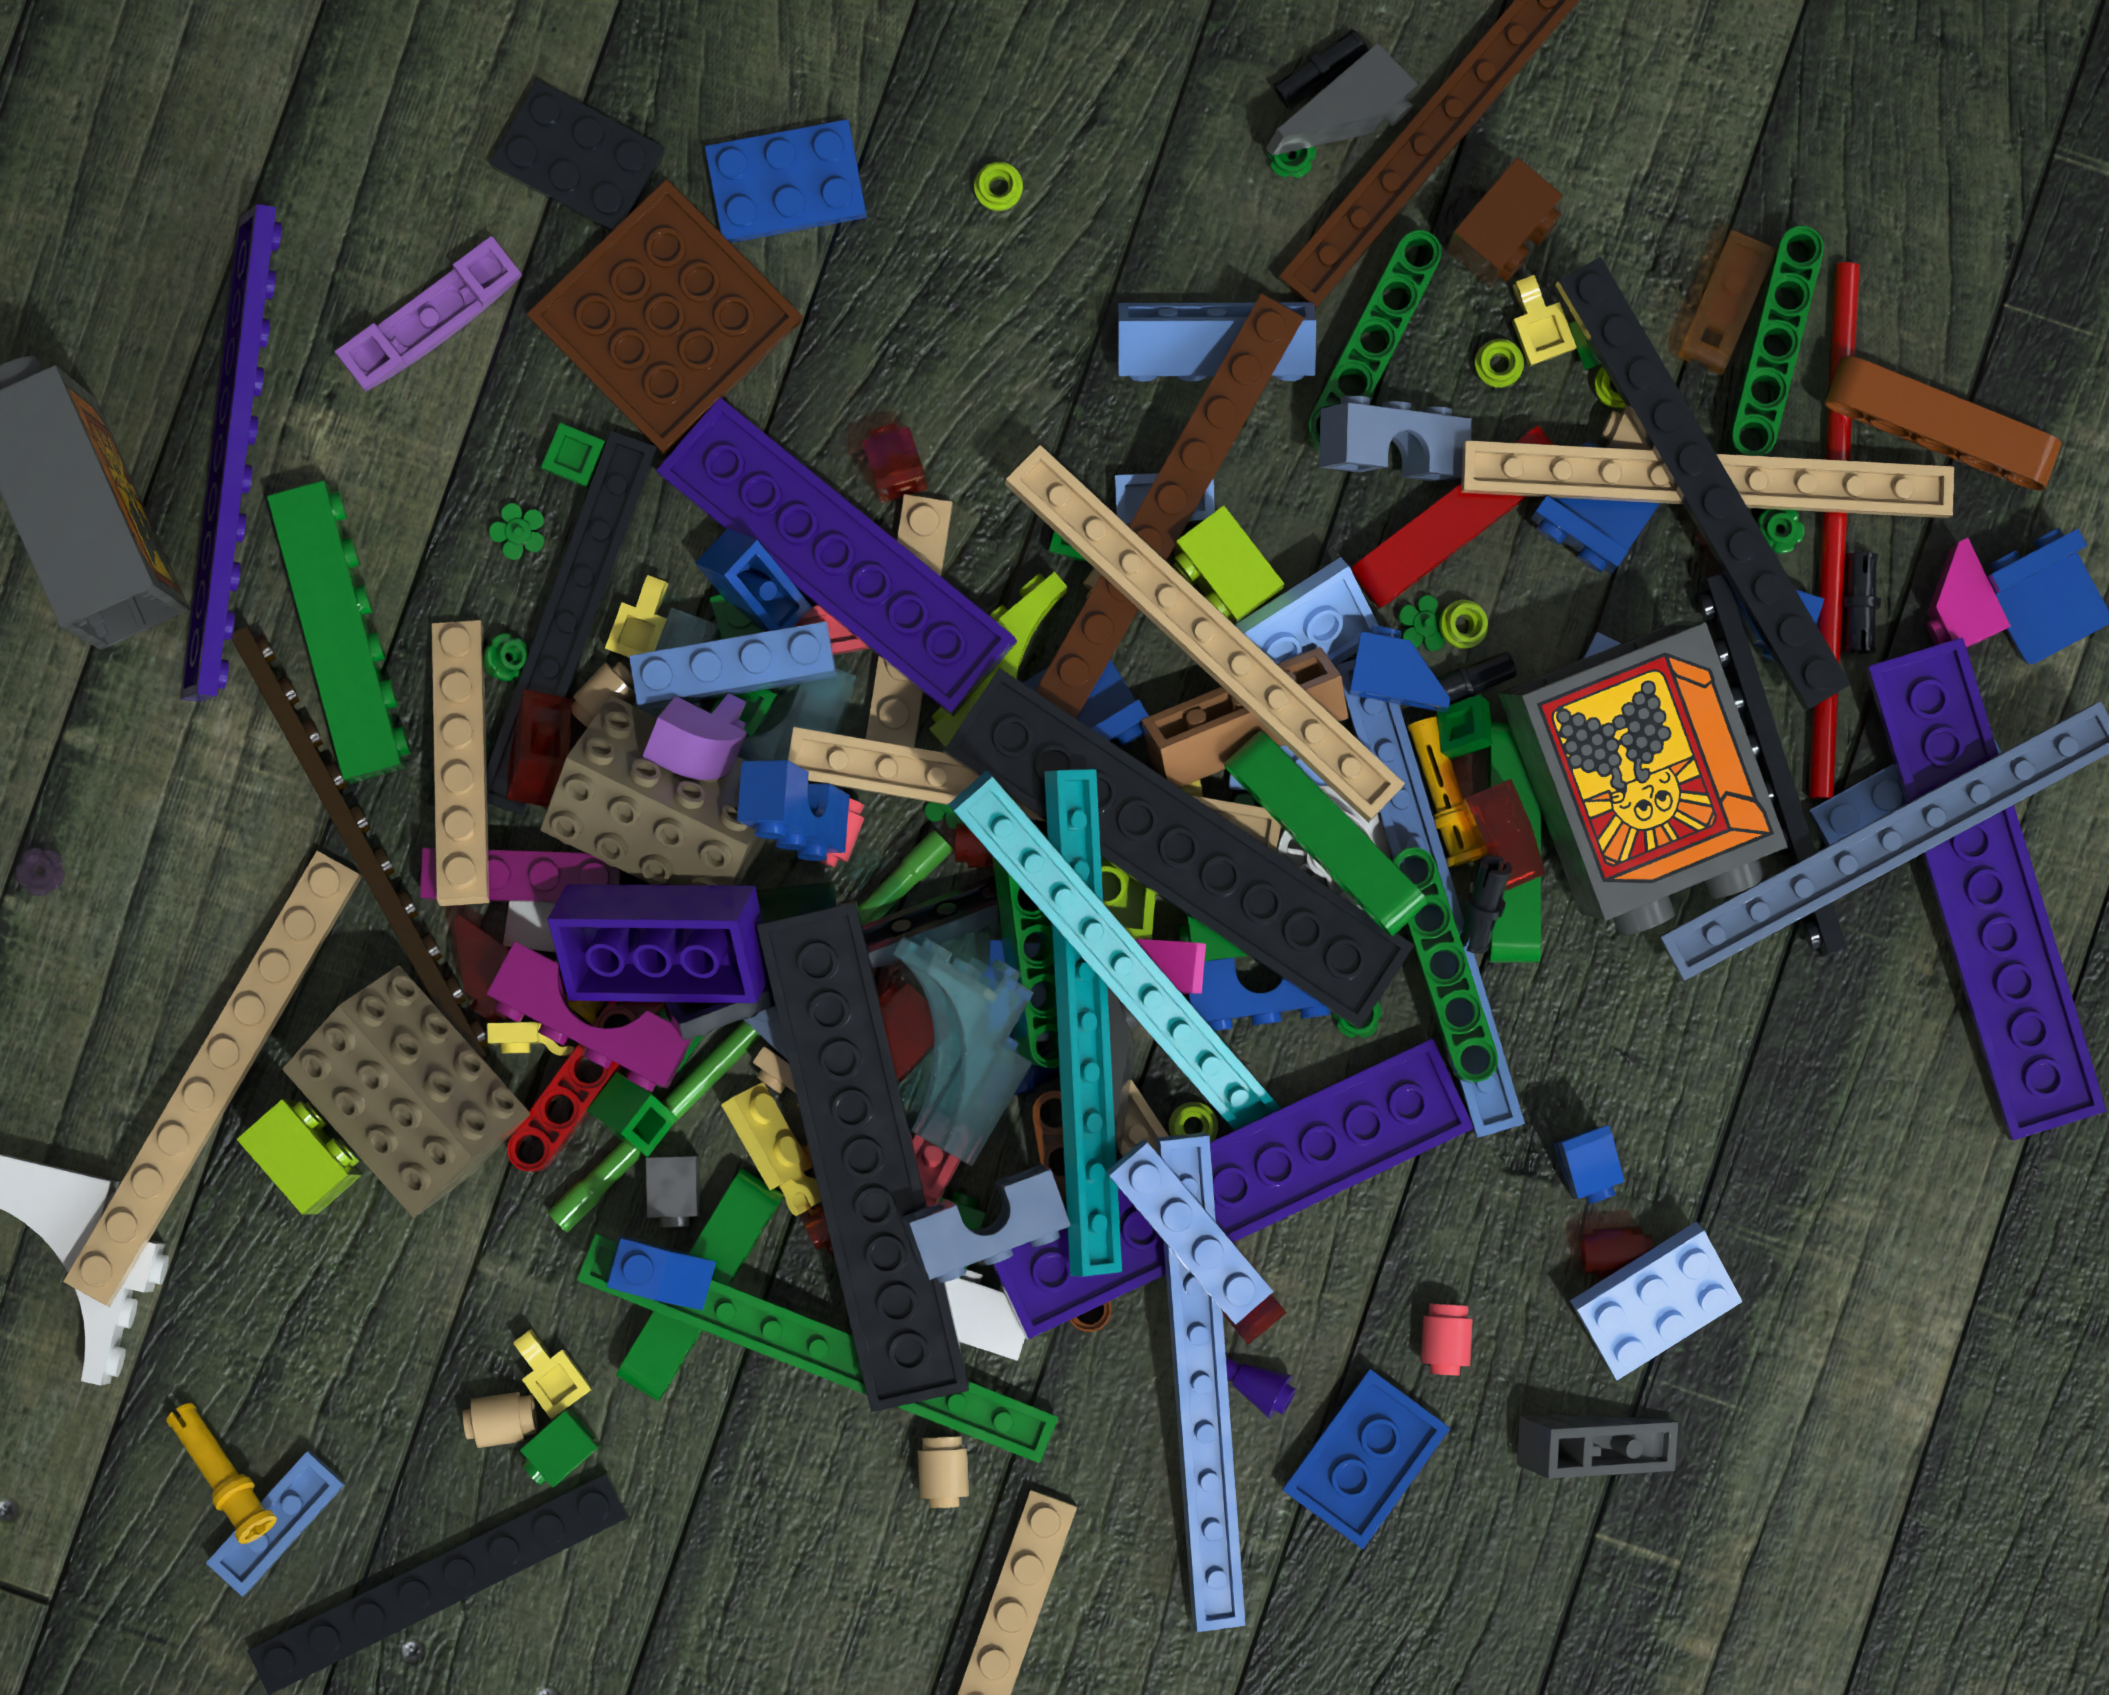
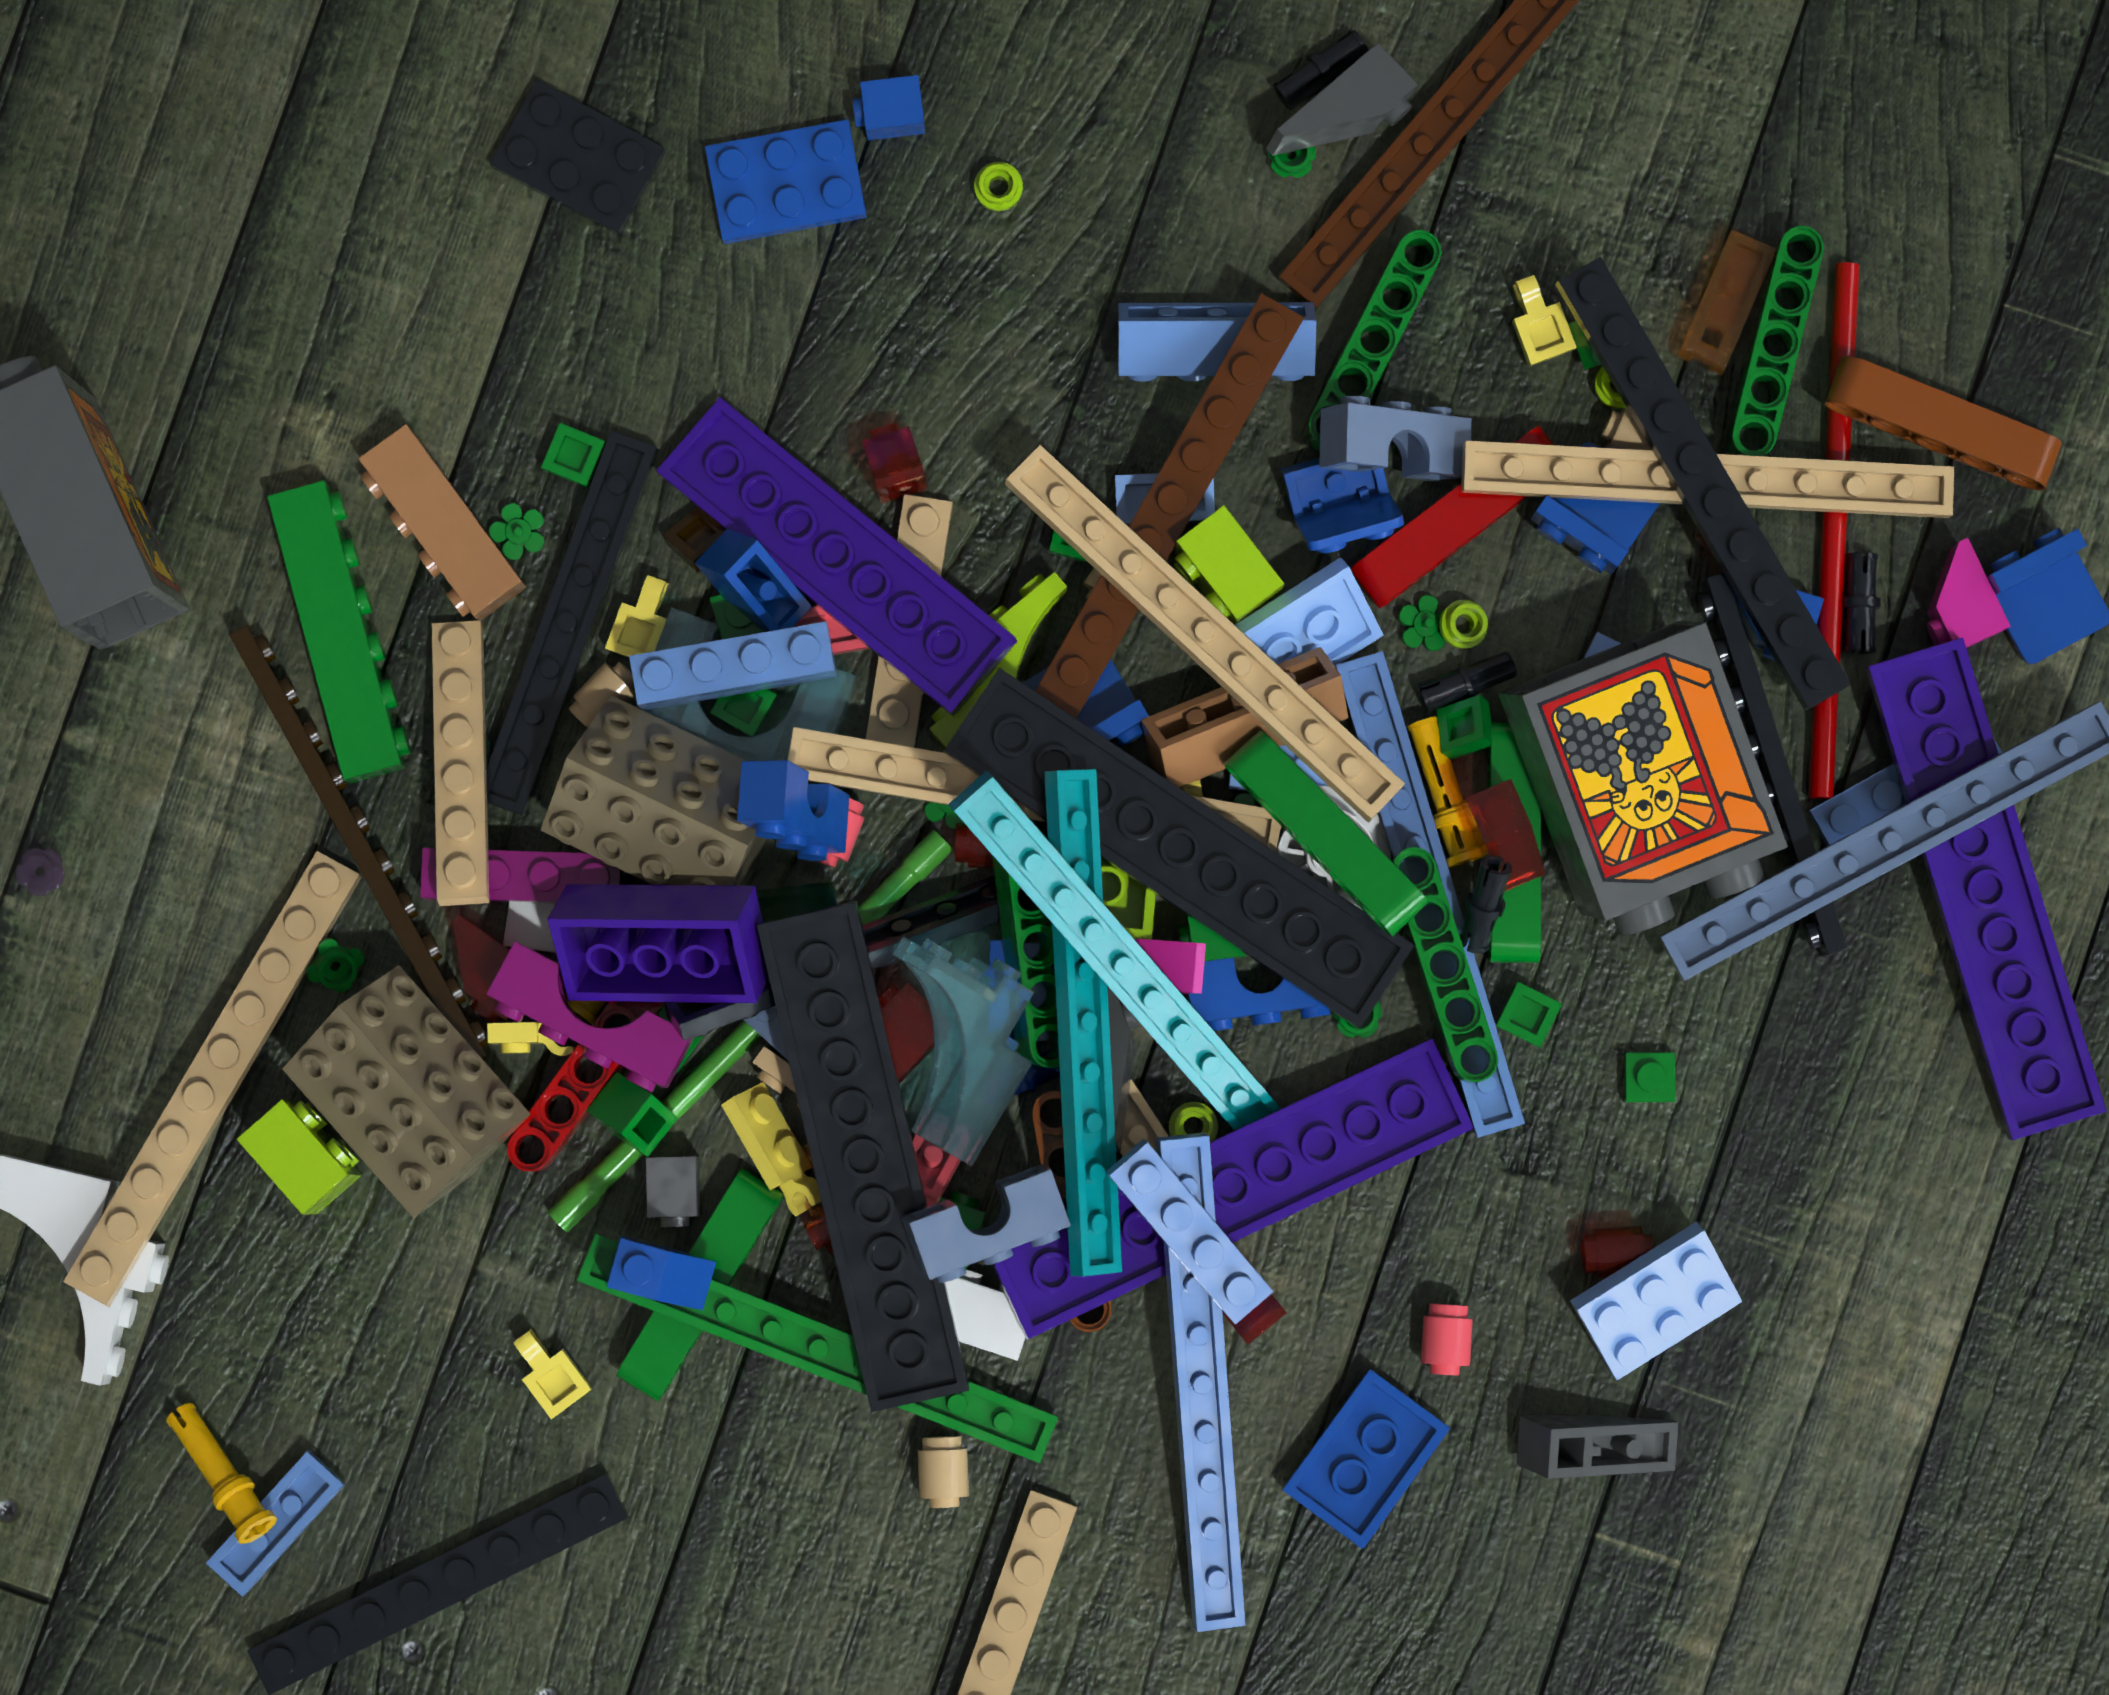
(227, 470): dark purple plate -> none
(340, 978): none -> green plate
(430, 317): medium lavender slope -> none
(441, 523): none -> medium nougat brick
(495, 660): green plate -> none
(500, 1419): tan brick -> none
(538, 747): clear red slope -> none
(559, 1449): green brick -> none
(665, 316): reddish brown plate -> none
(693, 536): none -> dark brown plate
(695, 741): medium lavender brick -> none
(890, 108): none -> blue brick
(1263, 1387): dark purple cone -> none
(1339, 505): none -> blue bracket
(1395, 672): blue slope -> none
(1502, 224): reddish brown brick -> none
(1505, 349): lime plate -> none
(1528, 1014): none -> green plate
(1590, 1164): blue slope -> none
(1649, 1077): none -> green plate
(1793, 527): green plate -> none

